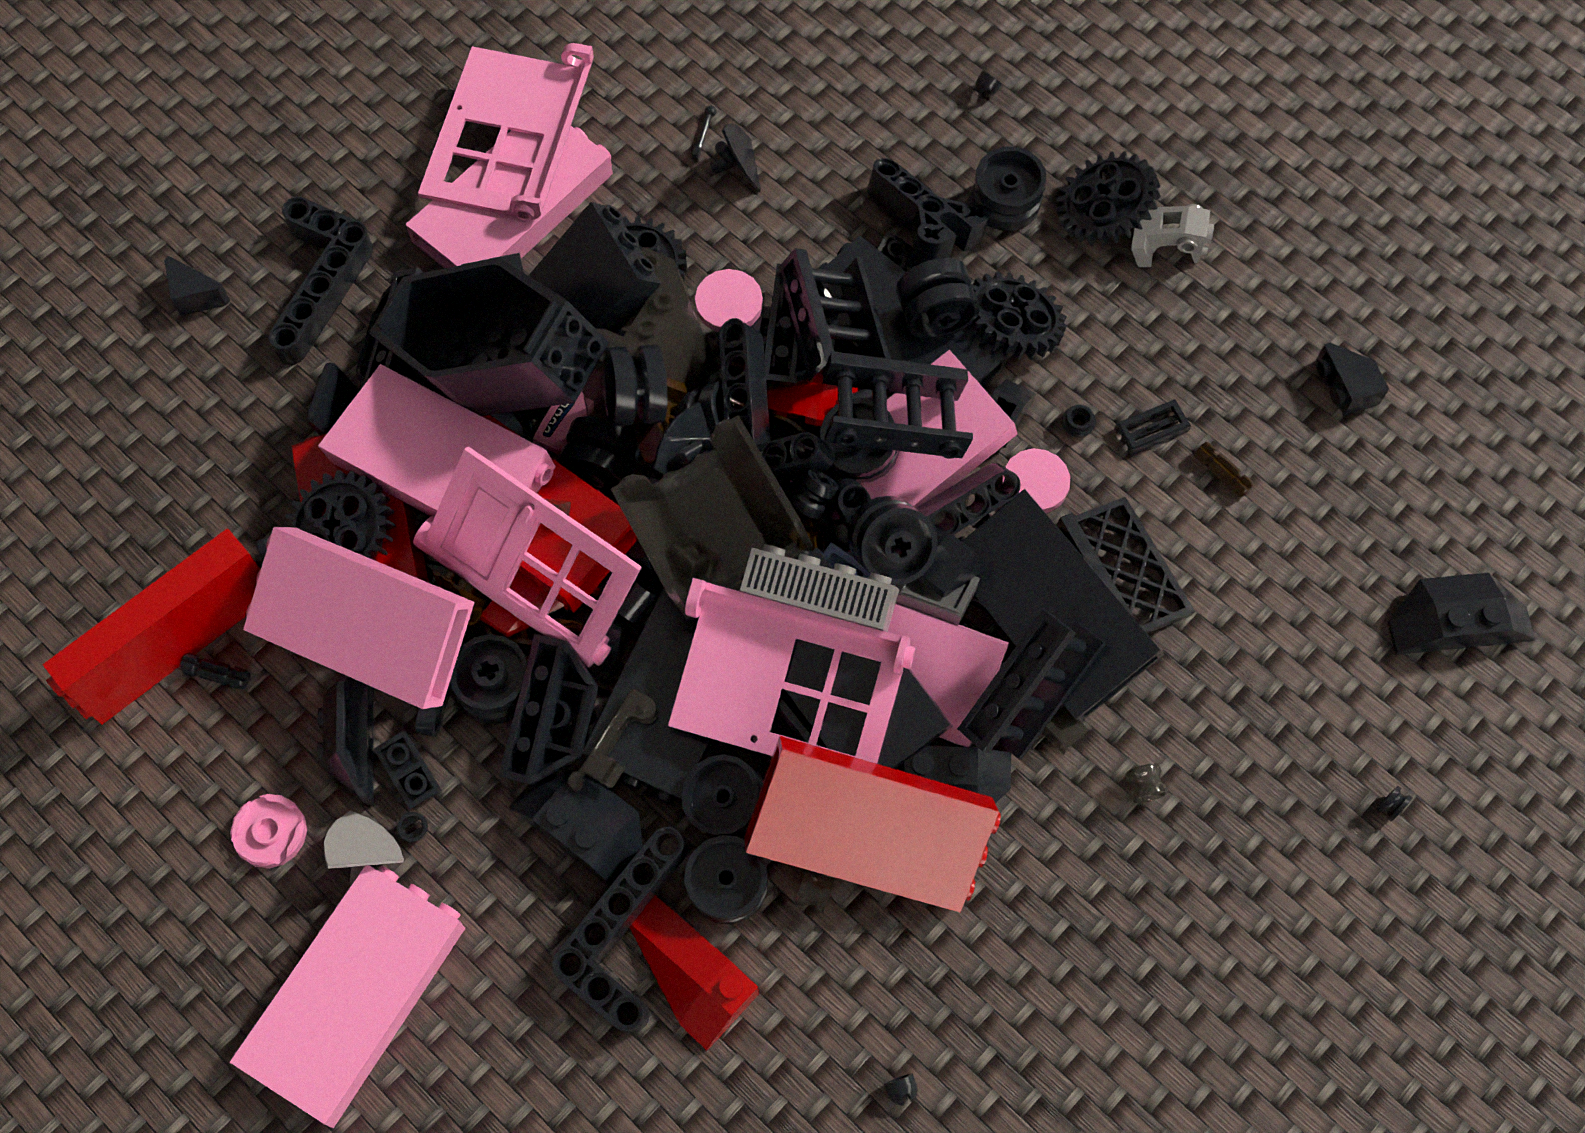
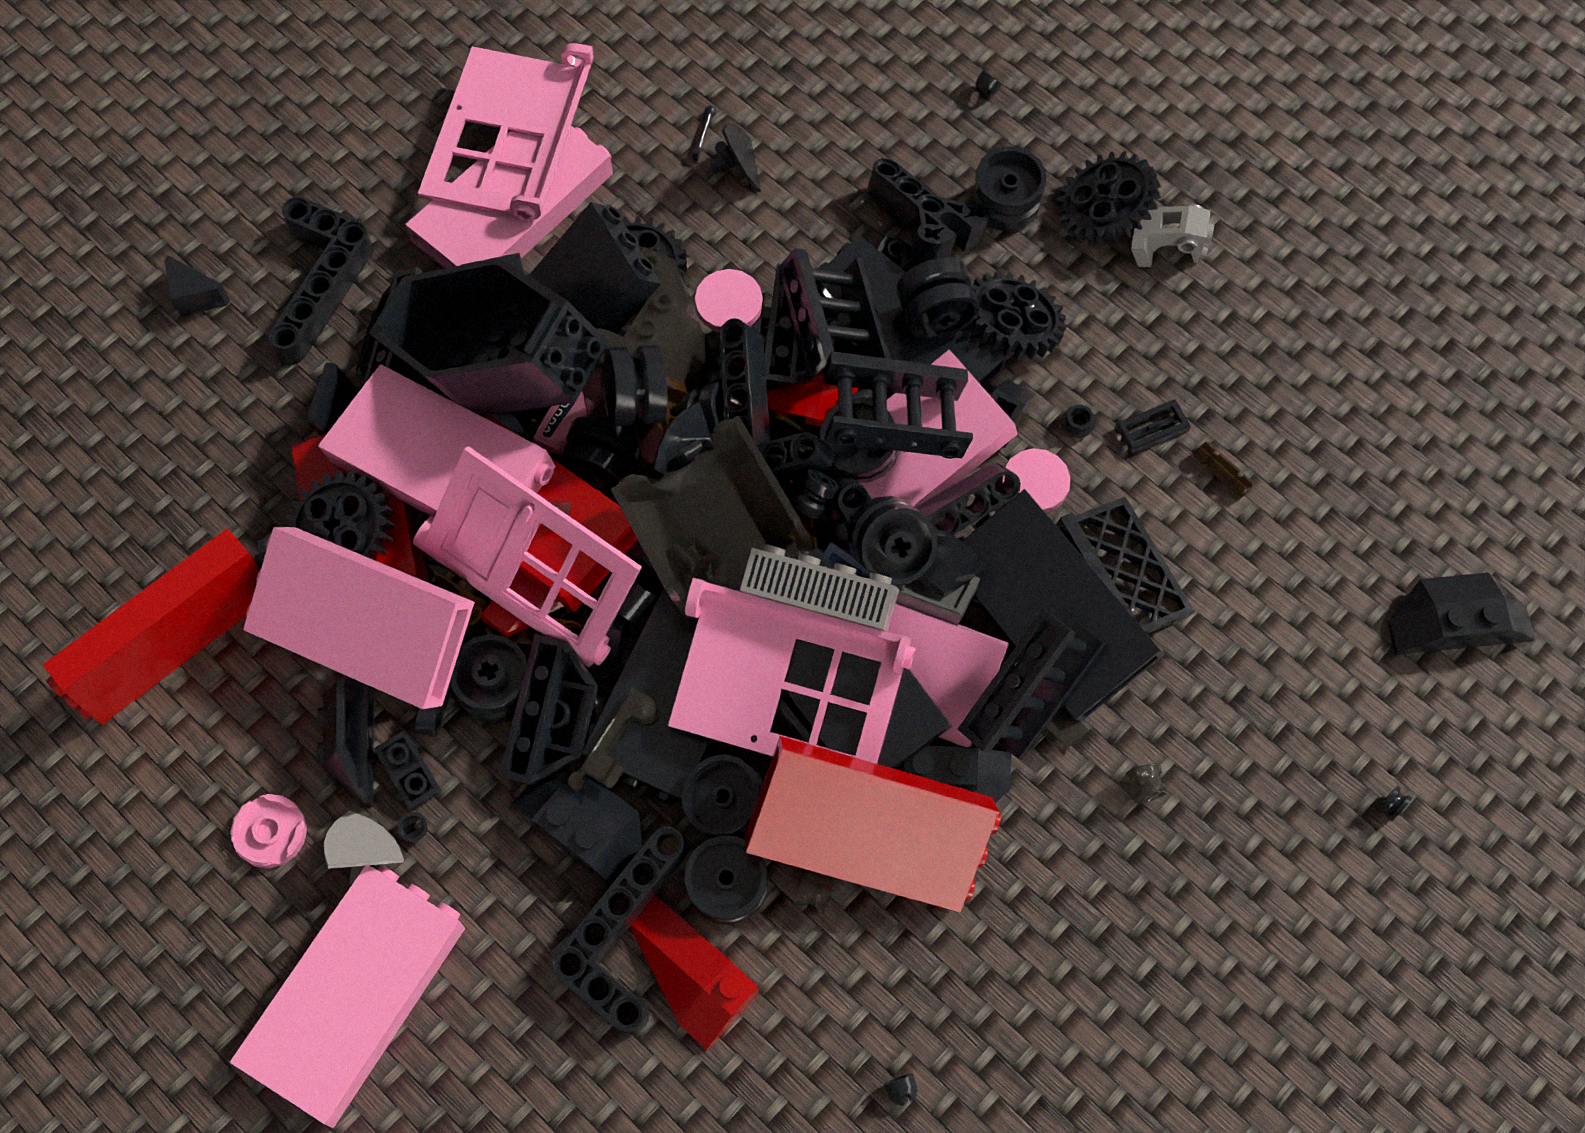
(215, 671): black axle -> none
(1352, 378): black slope -> none

